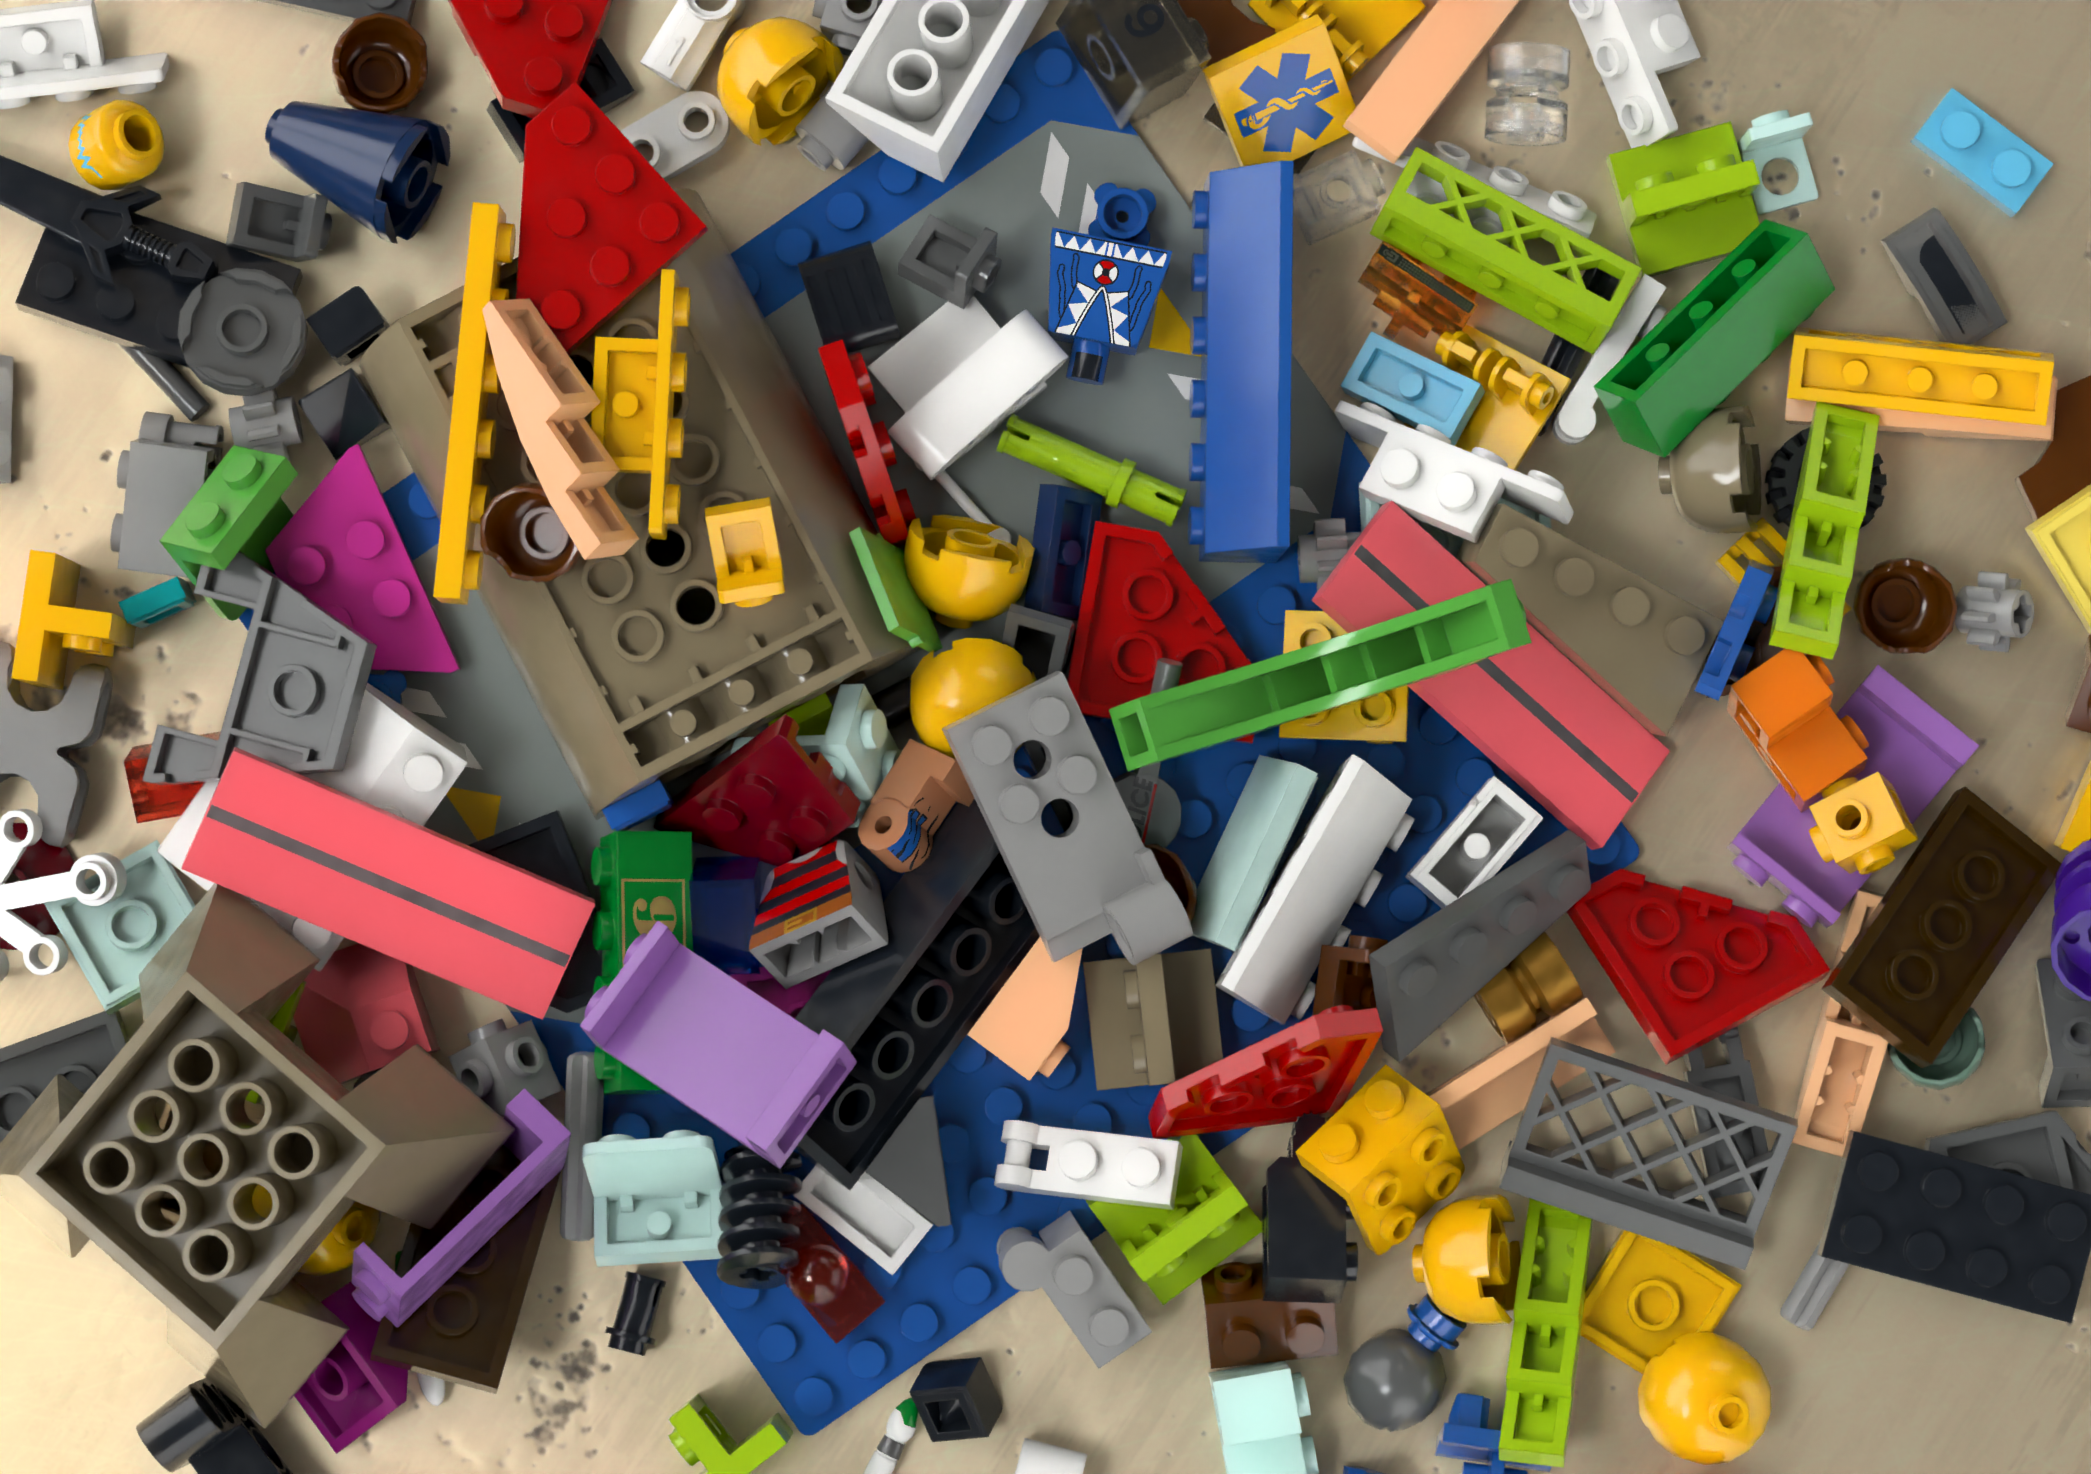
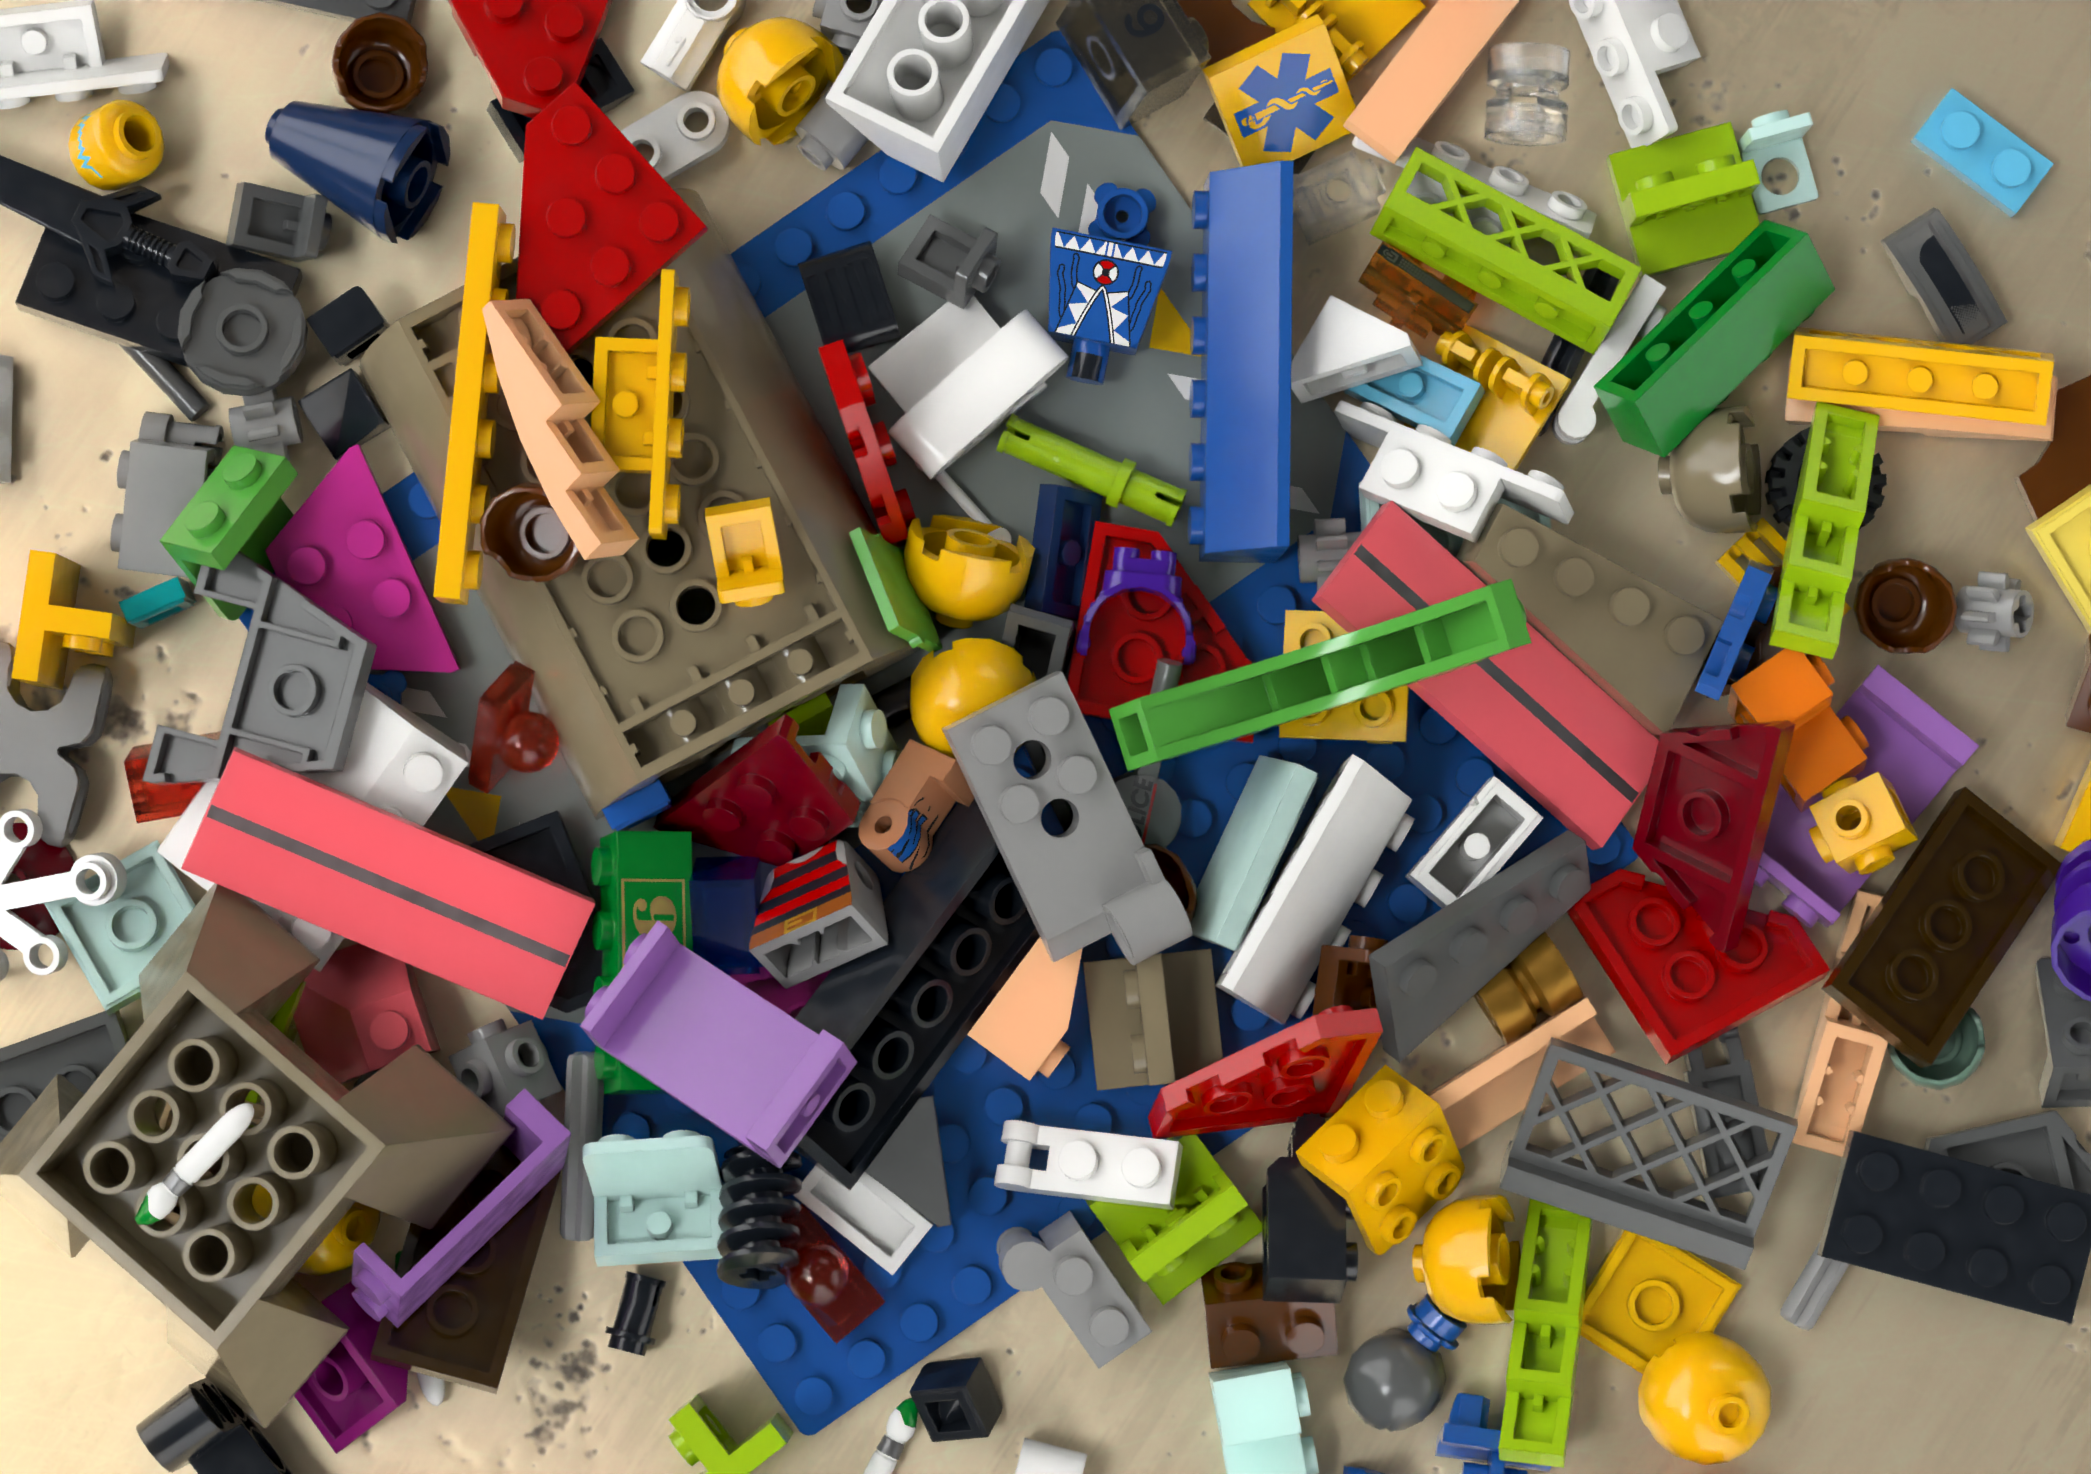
(163, 1196): none -> white piece
(509, 733): none -> clear red tile
(1145, 575): none -> dark purple helmet
(1348, 351): none -> white slope
(1711, 817): none -> dark red wing

